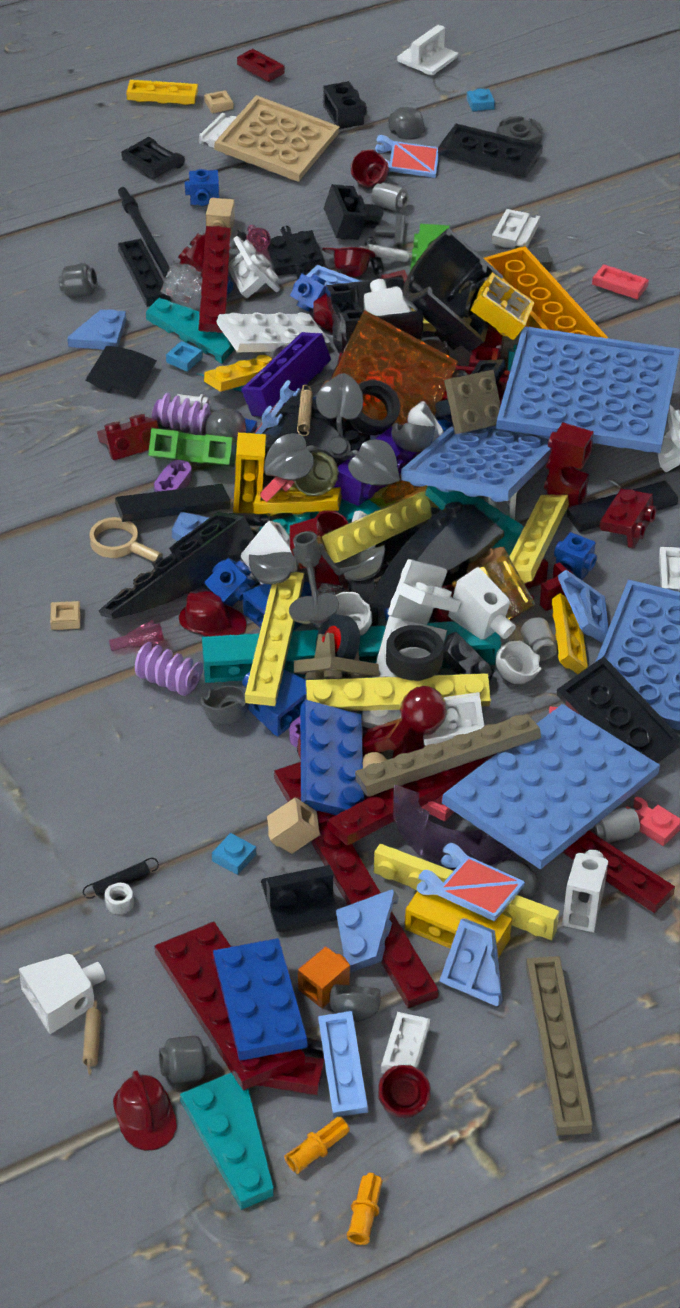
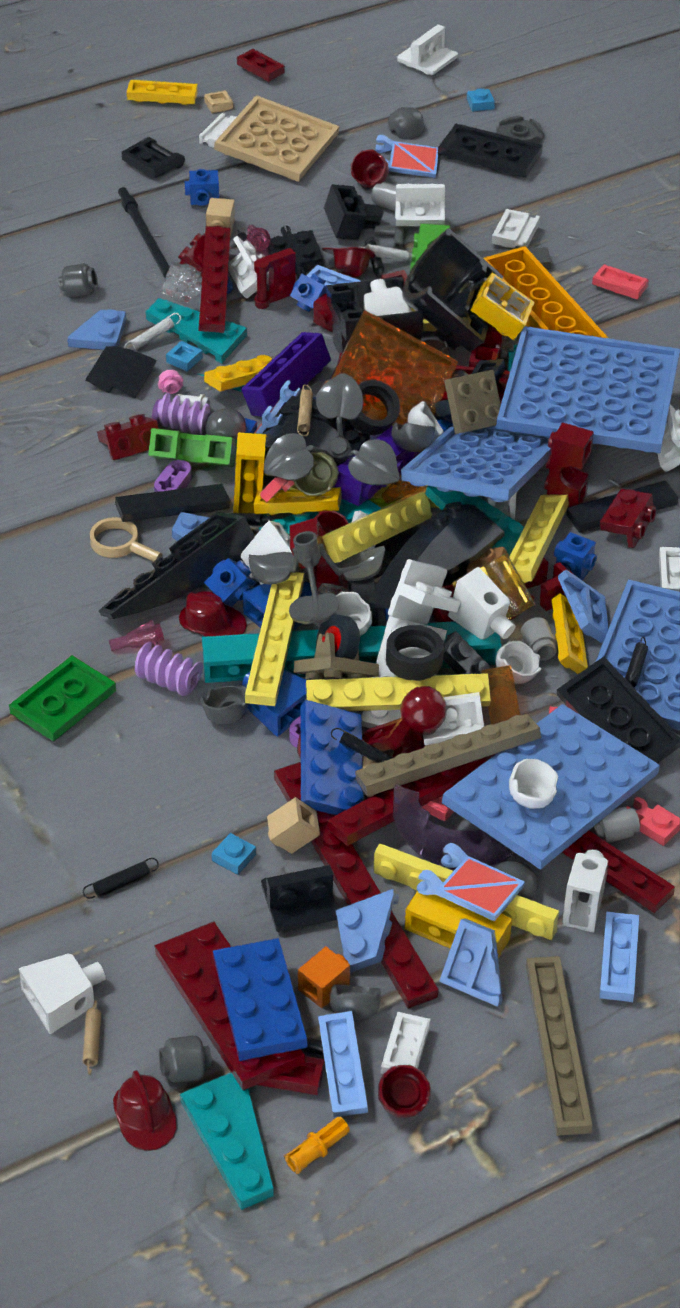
(62, 698): none -> green plate
(65, 615): tan tile -> none
(122, 906): white axle -> none
(142, 270): black tile -> none
(153, 332): none -> white piece
(170, 381): none -> bright pink plate
(266, 331): white plate -> none
(281, 277): none -> dark red plate
(344, 104): black brick -> none
(362, 747): none -> black piece
(364, 1209): light orange axle -> none
(420, 204): none -> white bracket
(502, 694): none -> clear orange plate
(533, 783): none -> white hair
(619, 957): none -> light blue plate
(636, 663): none -> black piece

